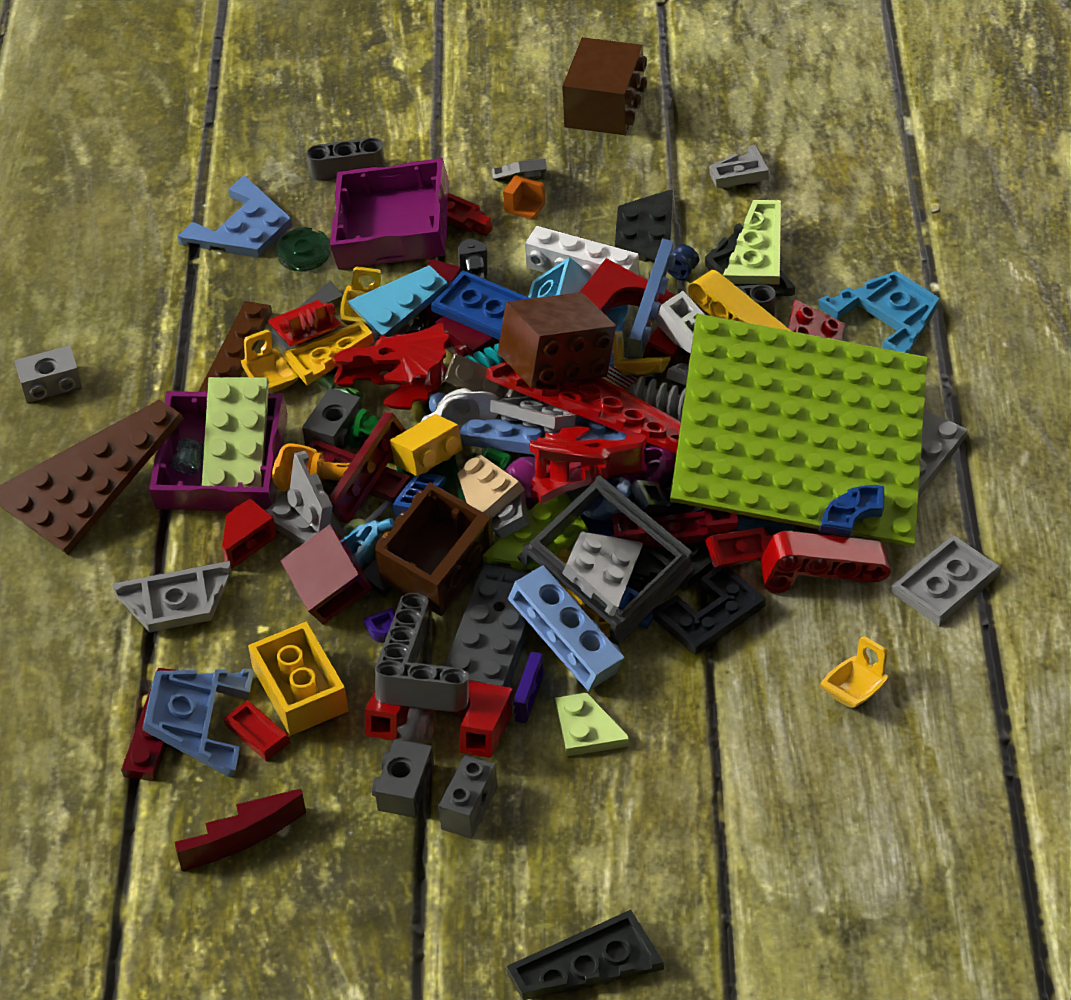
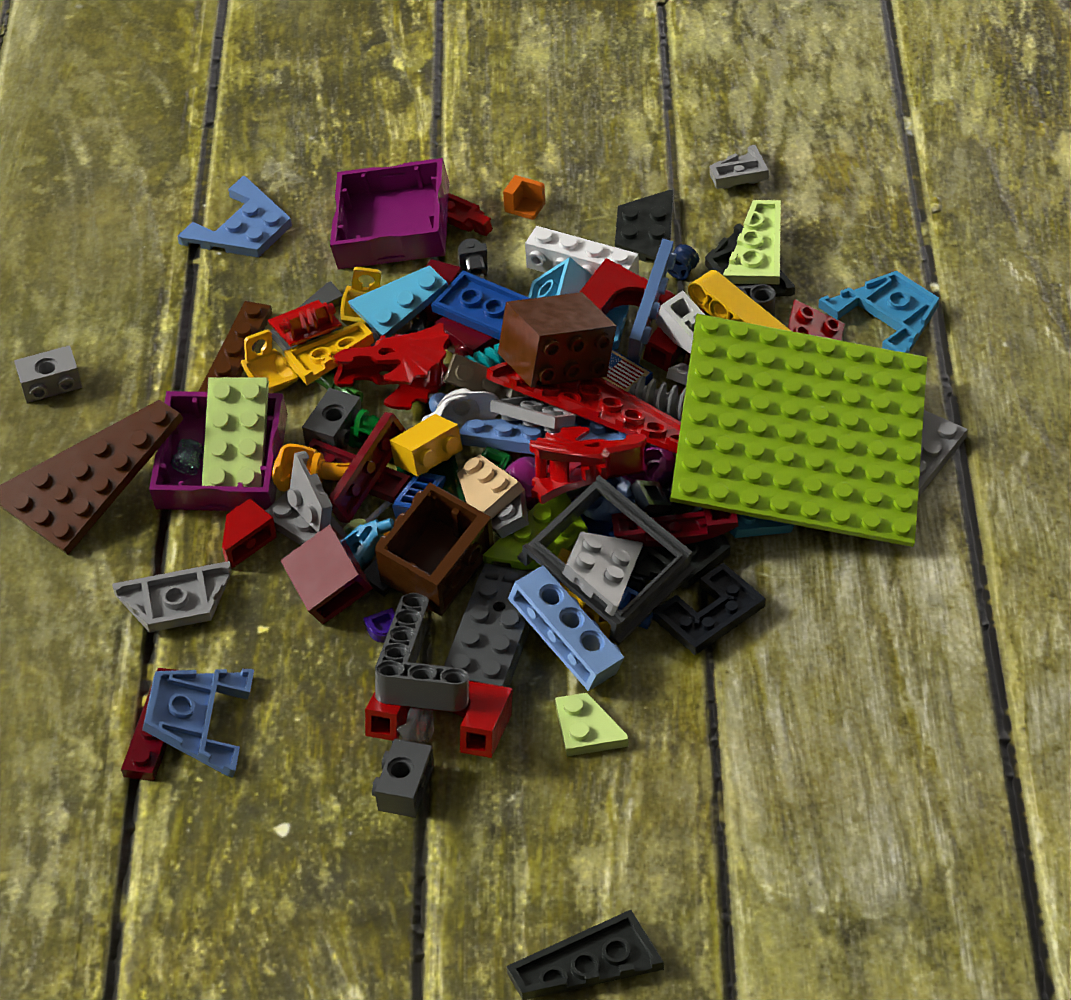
(230, 835): dark red slope -> none
(256, 730): red tile -> none
(298, 678): yellow brick -> none
(303, 249): clear green tile -> none
(334, 157): dark grey beam -> none
(468, 796): dark grey brick -> none
(528, 687): dark purple tile -> none
(529, 169): light grey wing -> none
(604, 86): reddish brown container -> none
(637, 367): yellow piece -> none
(738, 547): red hinge -> none
(821, 556): red beam -> none
(852, 507): blue tile -> none
(856, 678): yellow piece -> none
(945, 580): light grey tile -> none

